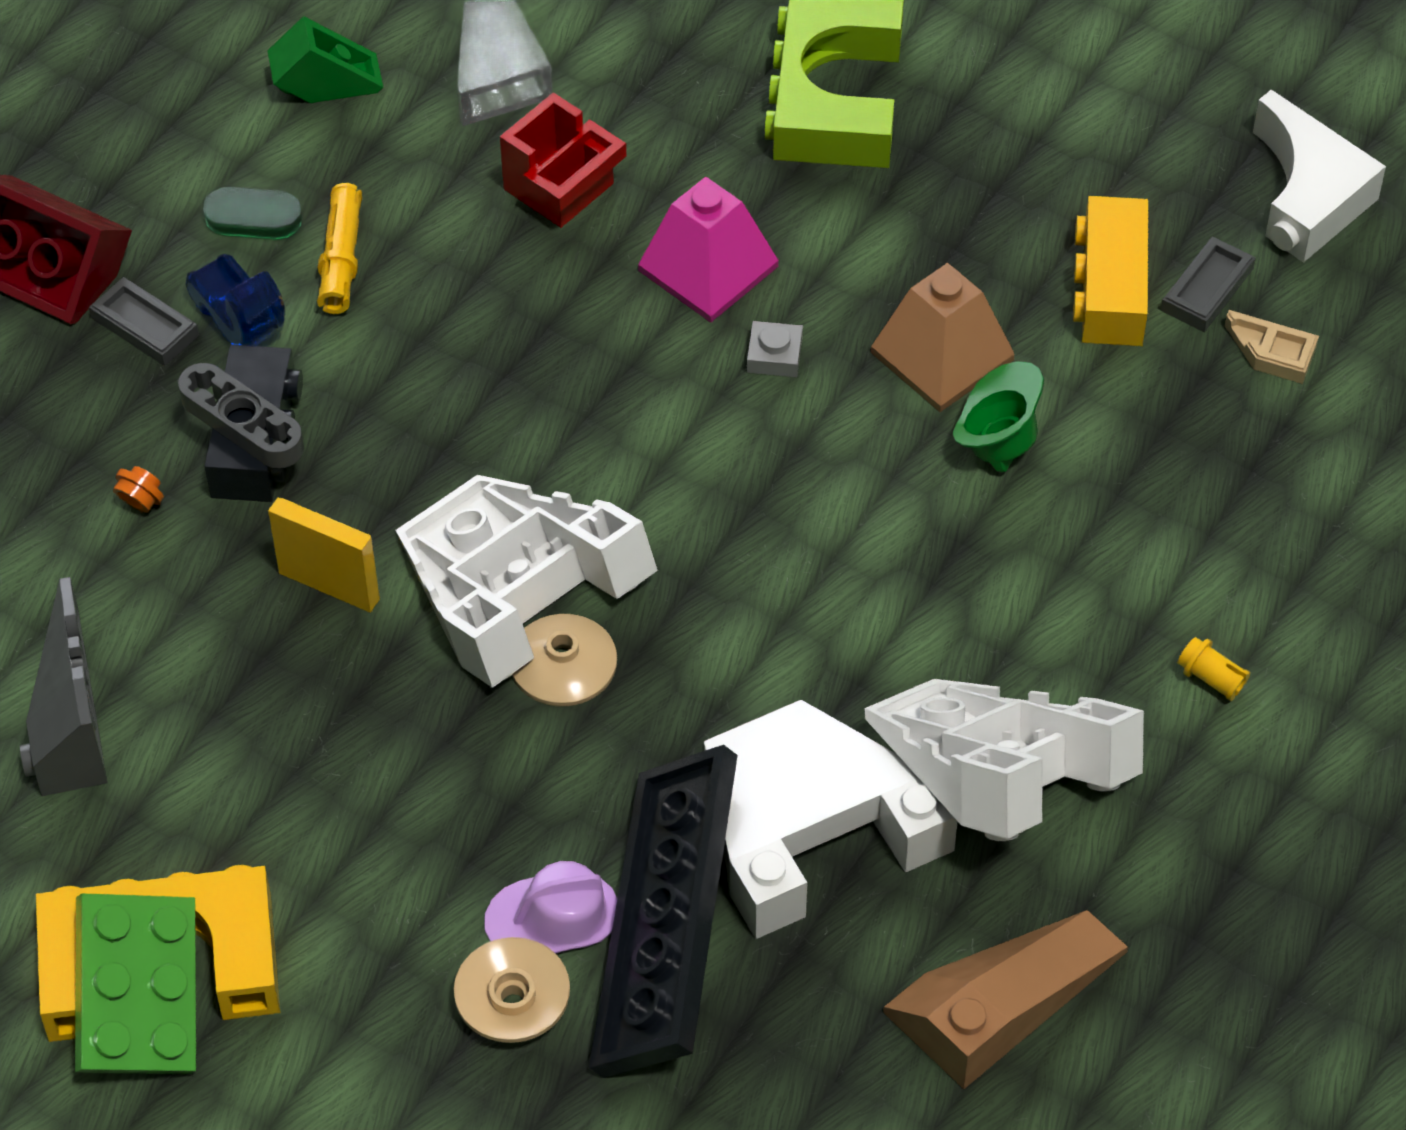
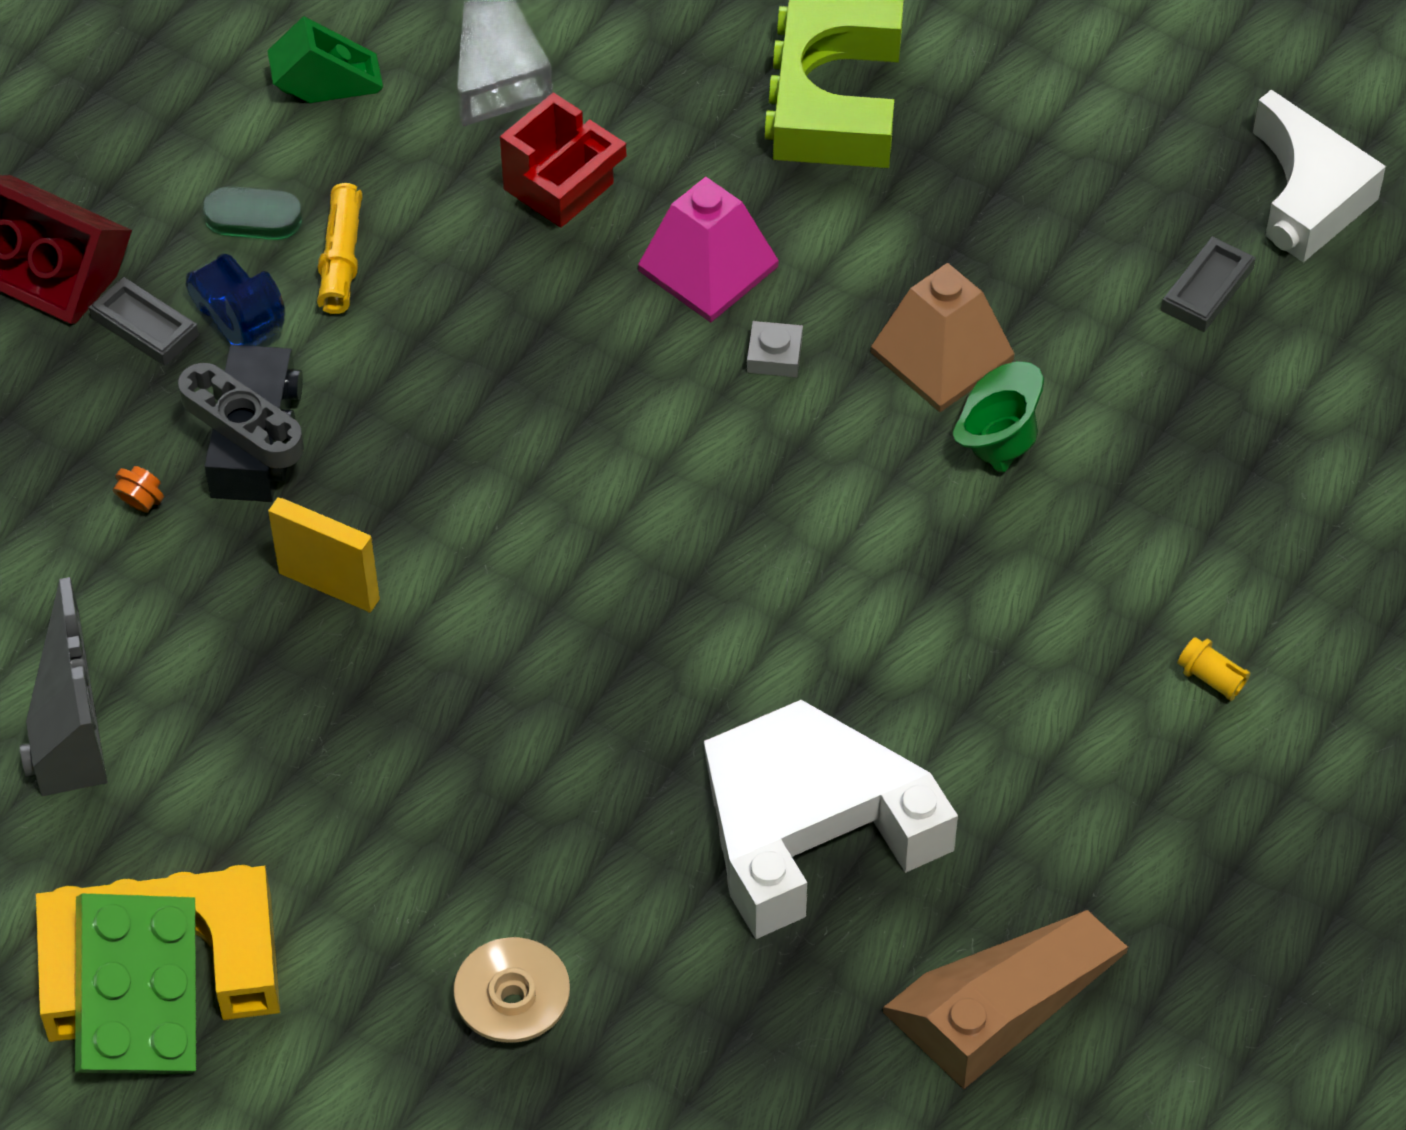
(504, 554): white wedge -> none
(558, 907): lavender piece -> none
(570, 675): tan dish -> none
(664, 913): black plate -> none
(996, 753): white wedge -> none
(1112, 271): yellow brick -> none
(1272, 346): tan tile -> none

